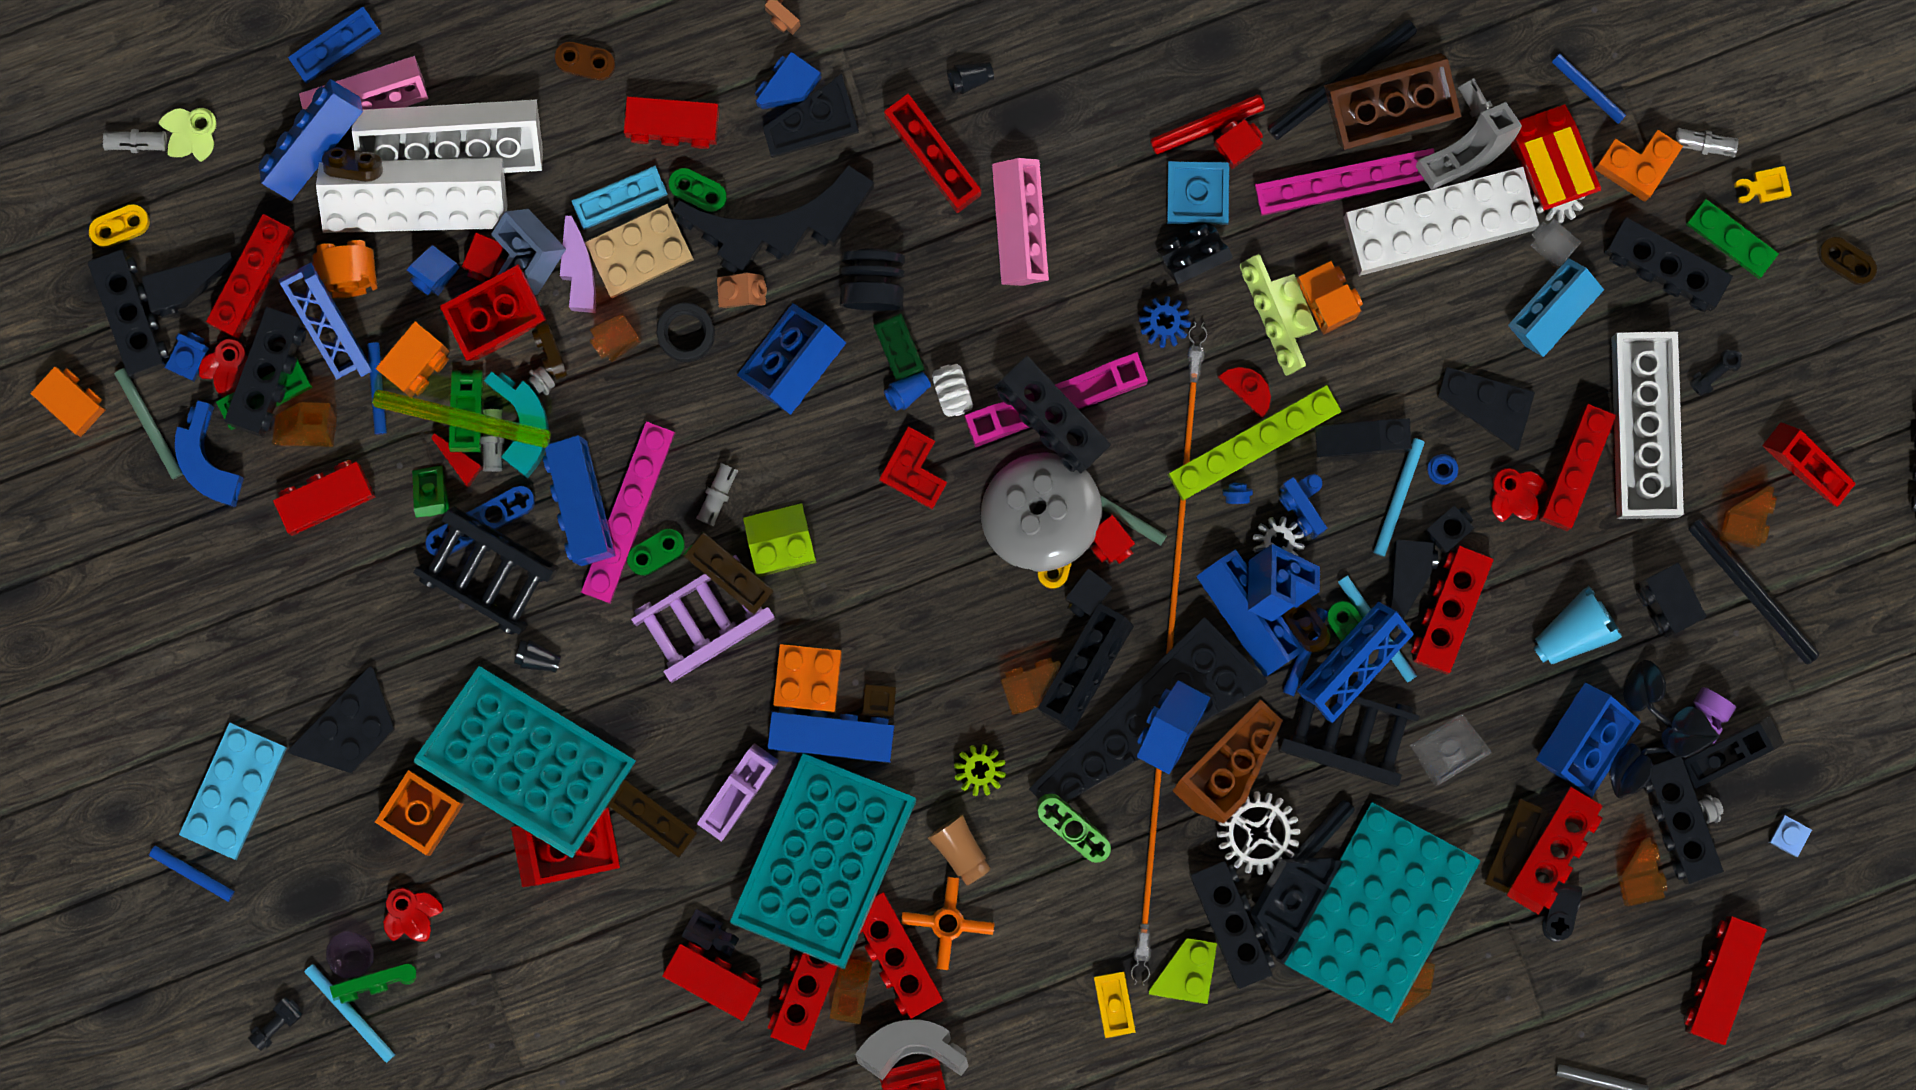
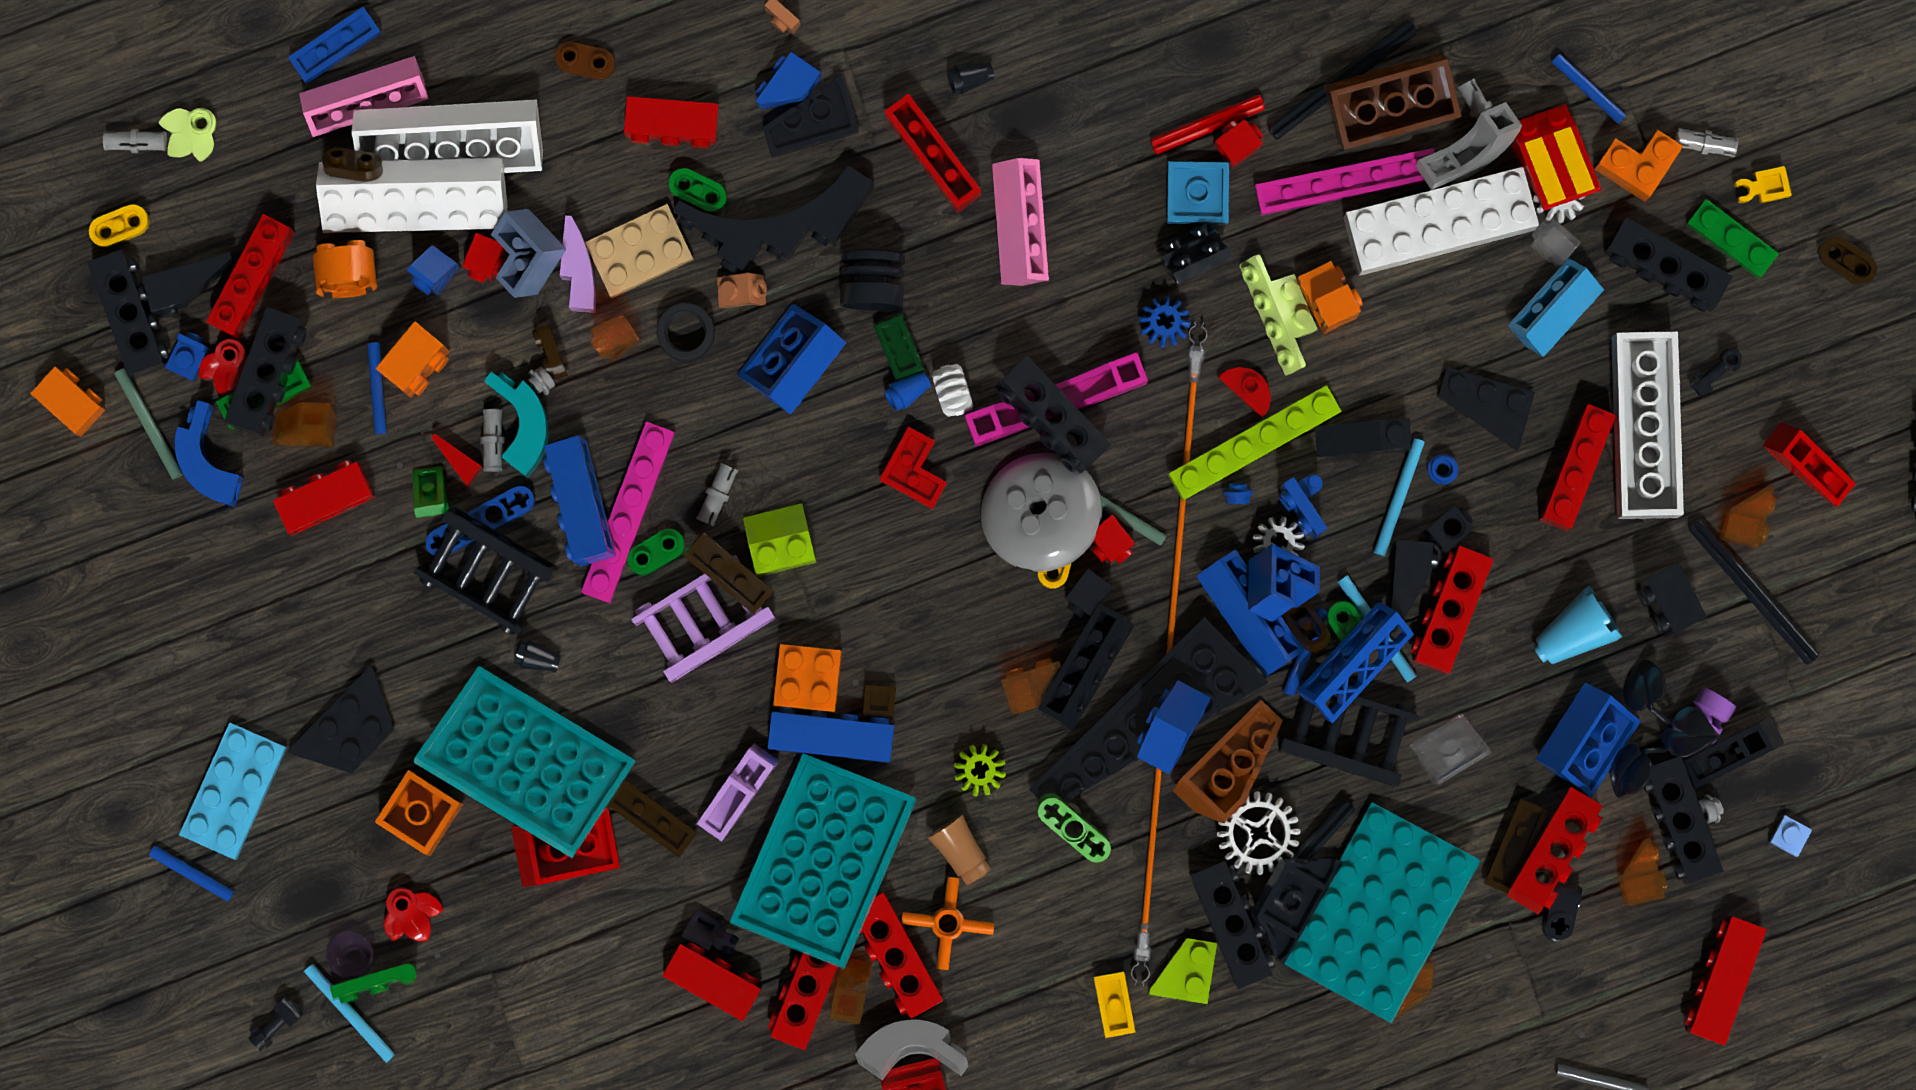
(311, 136): blue brick -> none
(335, 321): fence -> none
(461, 418): clear neon green axle -> none
(471, 400): green plate -> none
(493, 314): red slope -> none
(619, 197): medium azure tile -> none
(1520, 497): red plate -> none

